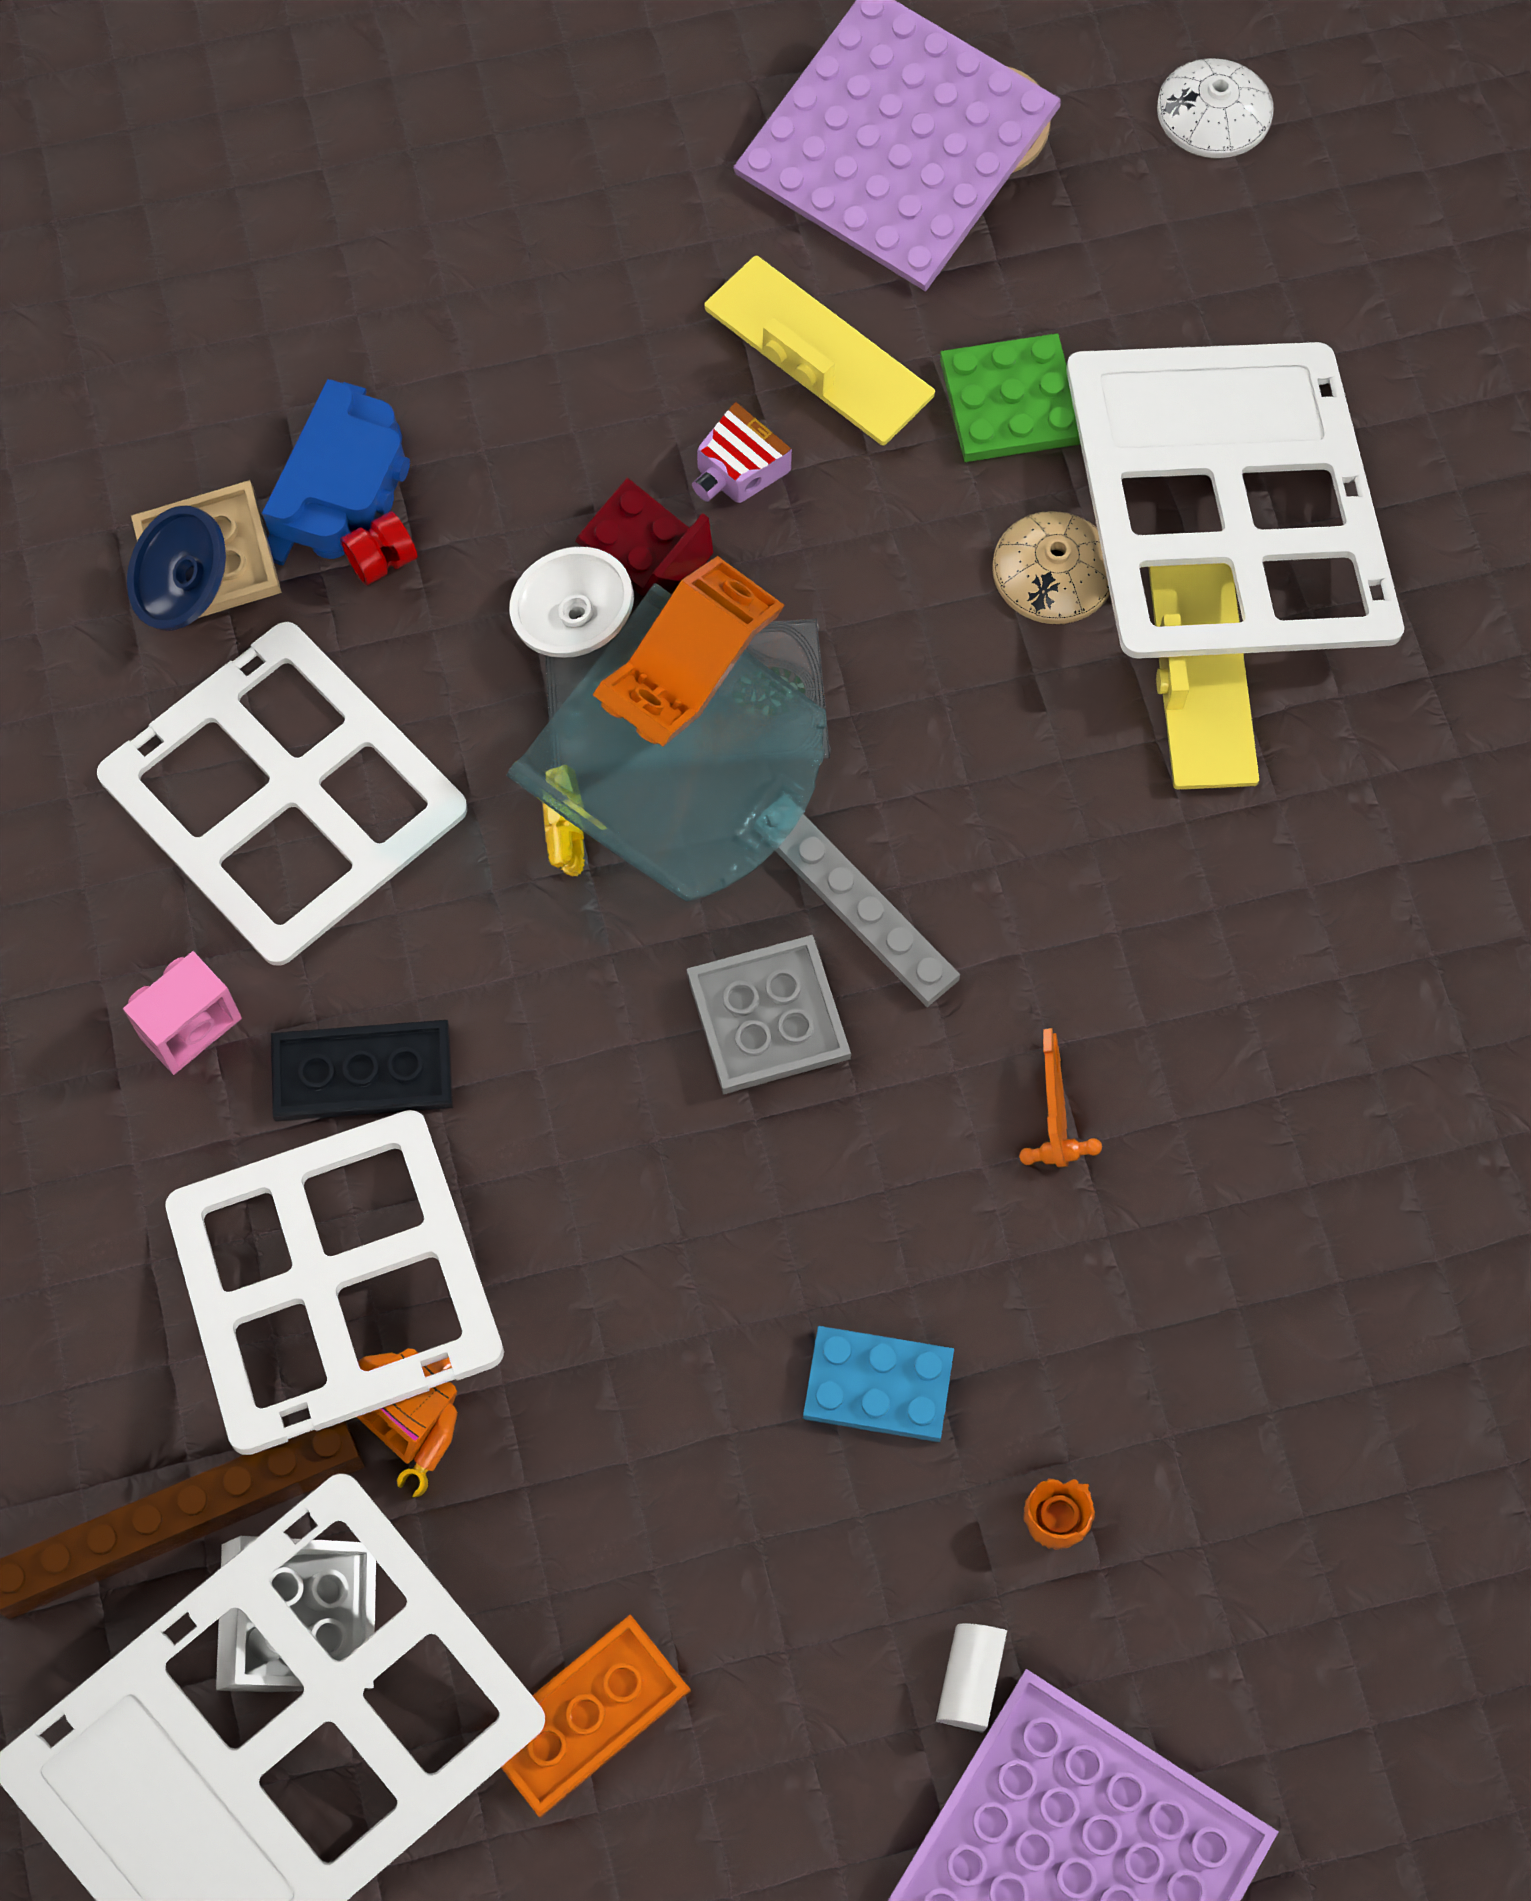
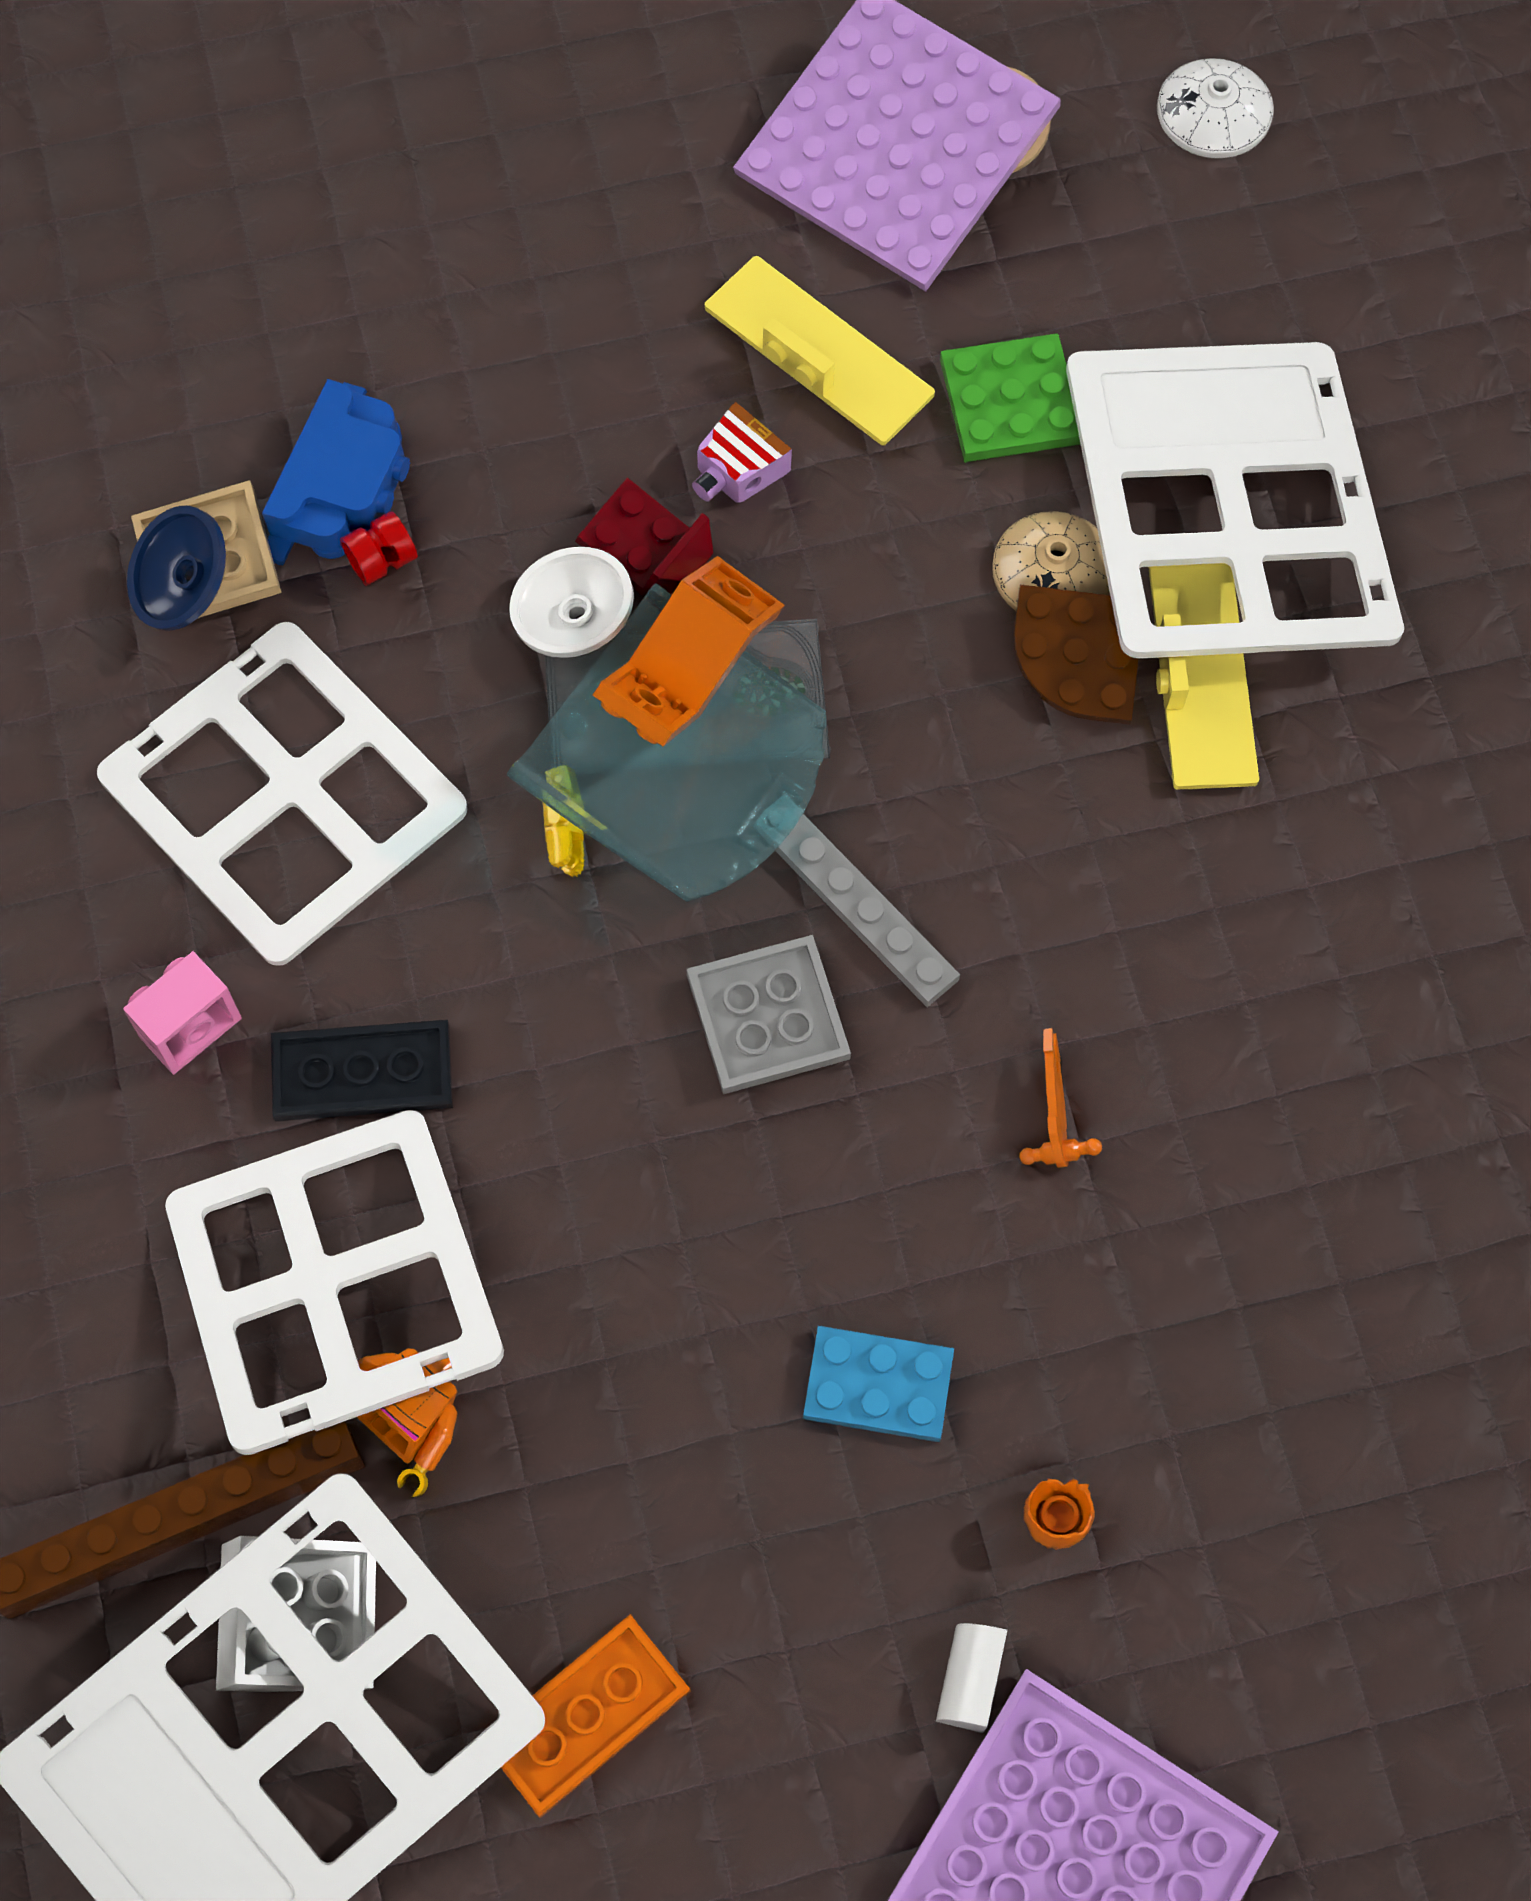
(1074, 653): none -> reddish brown plate

